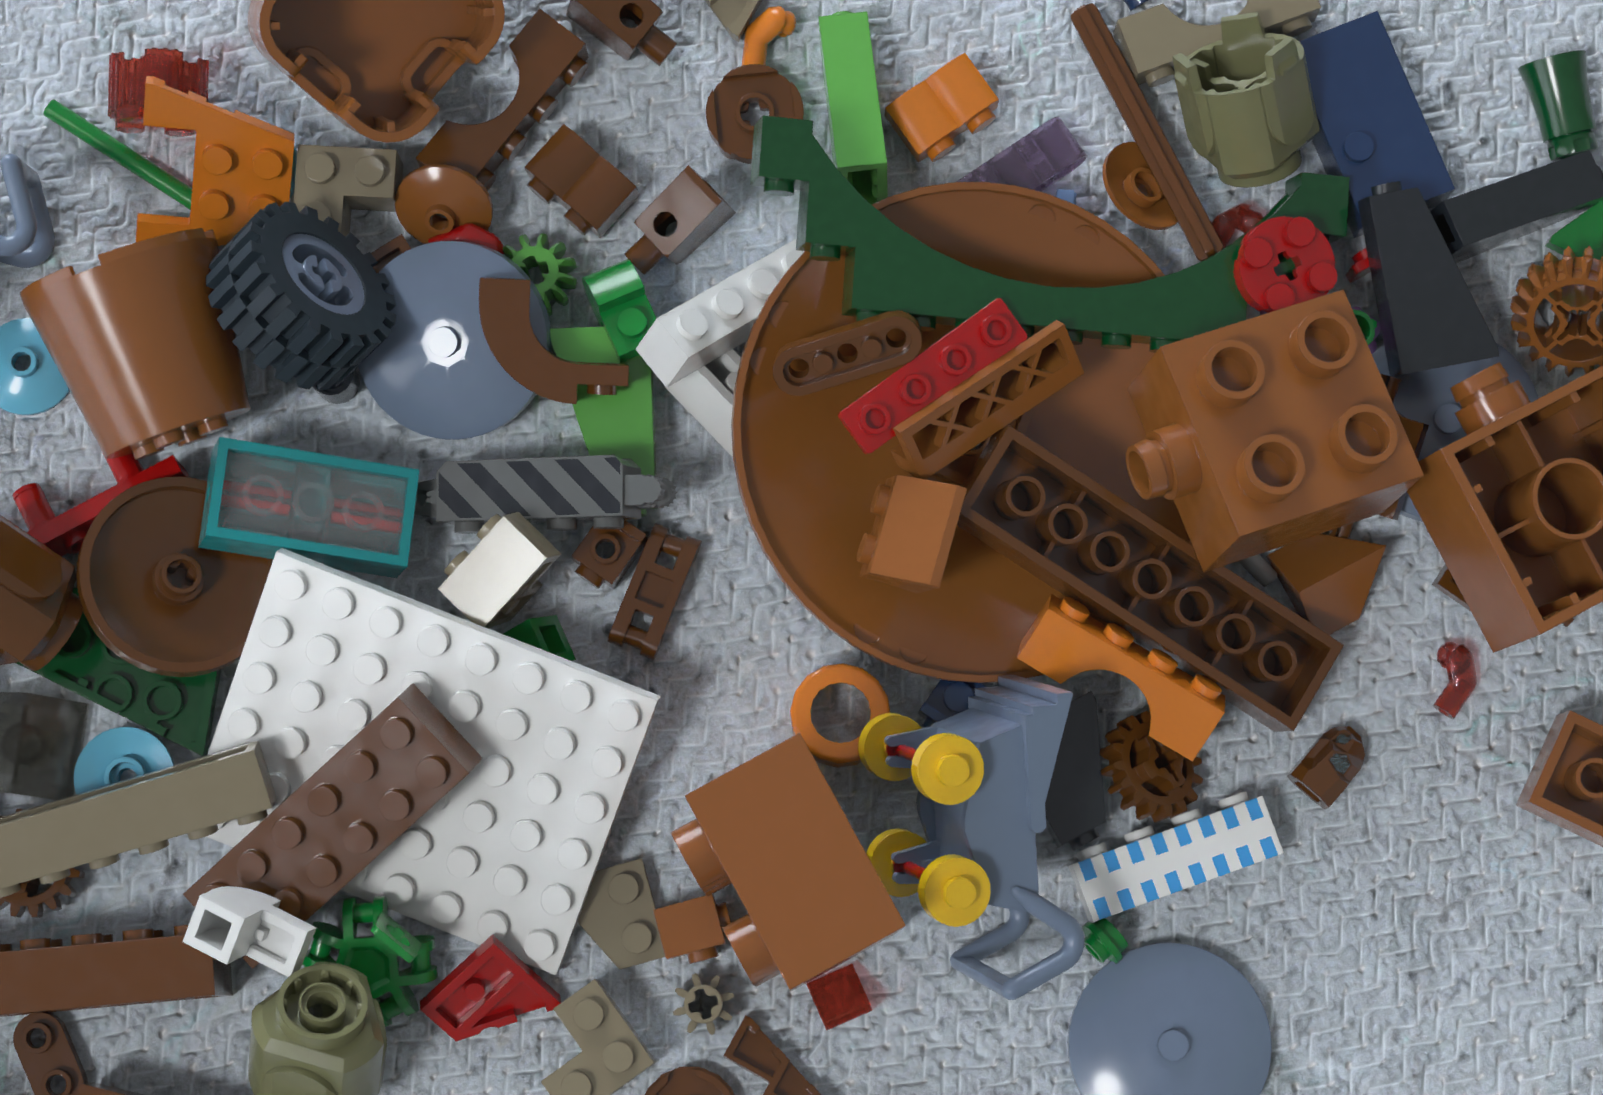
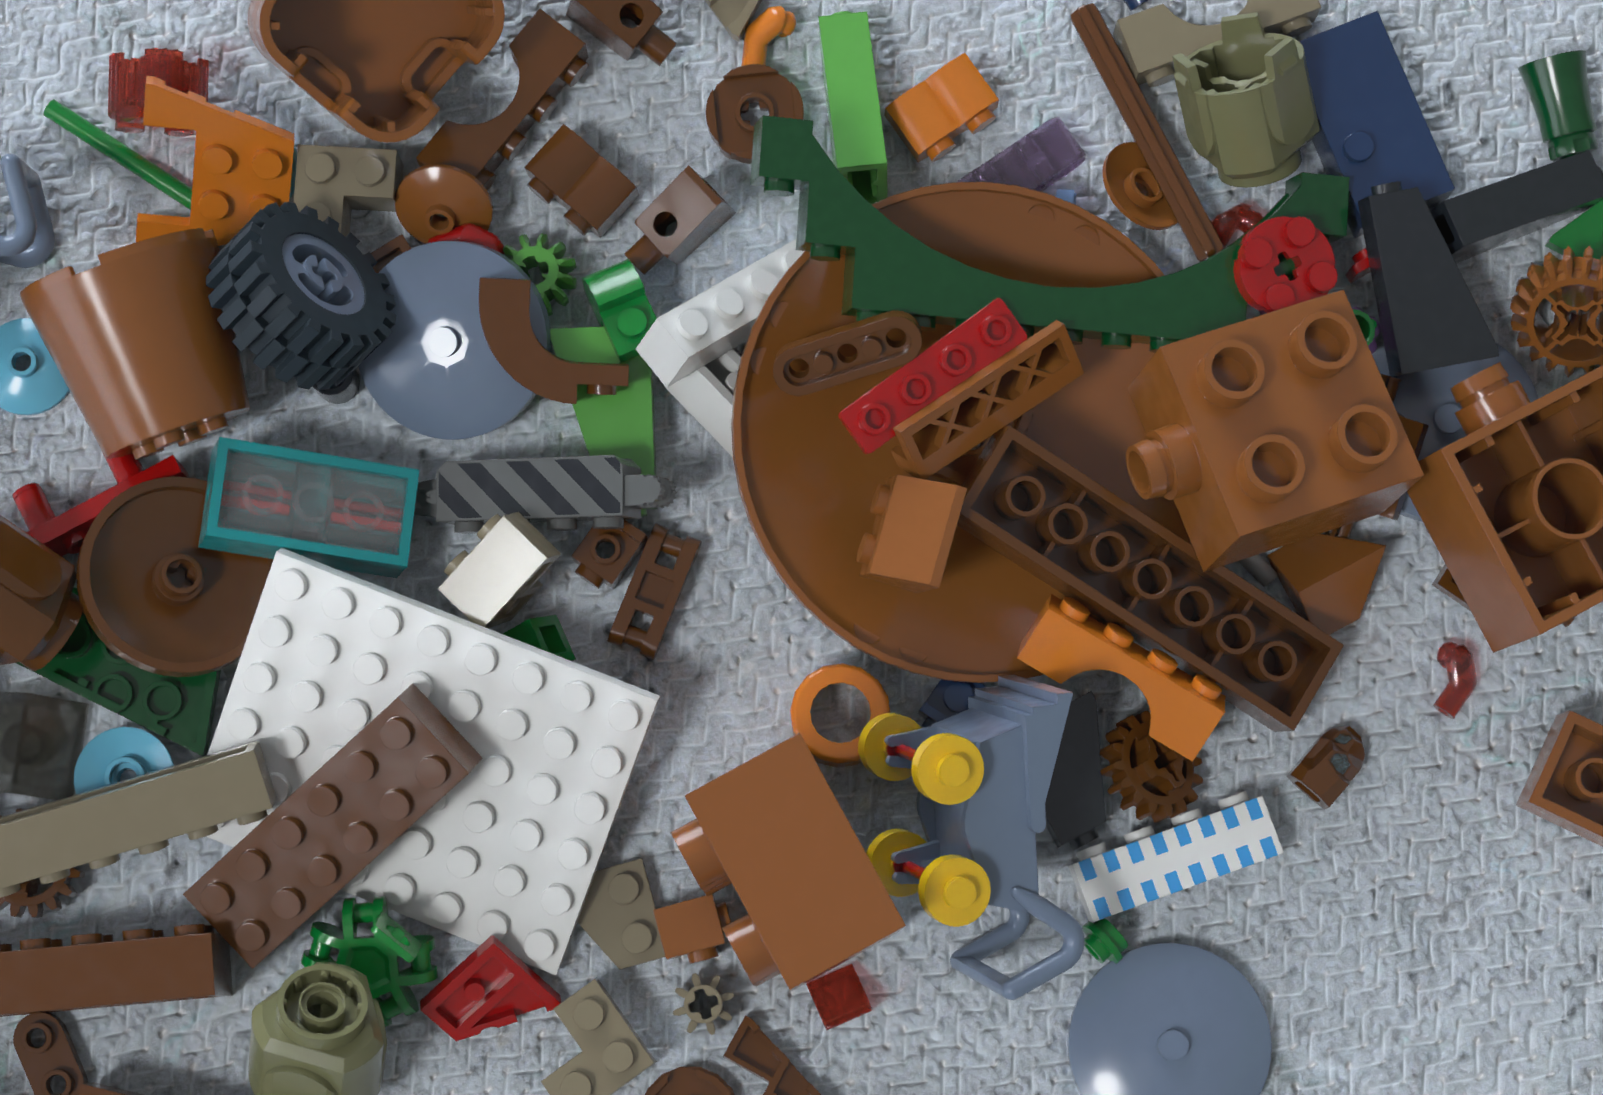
(248, 923): white brick -> none

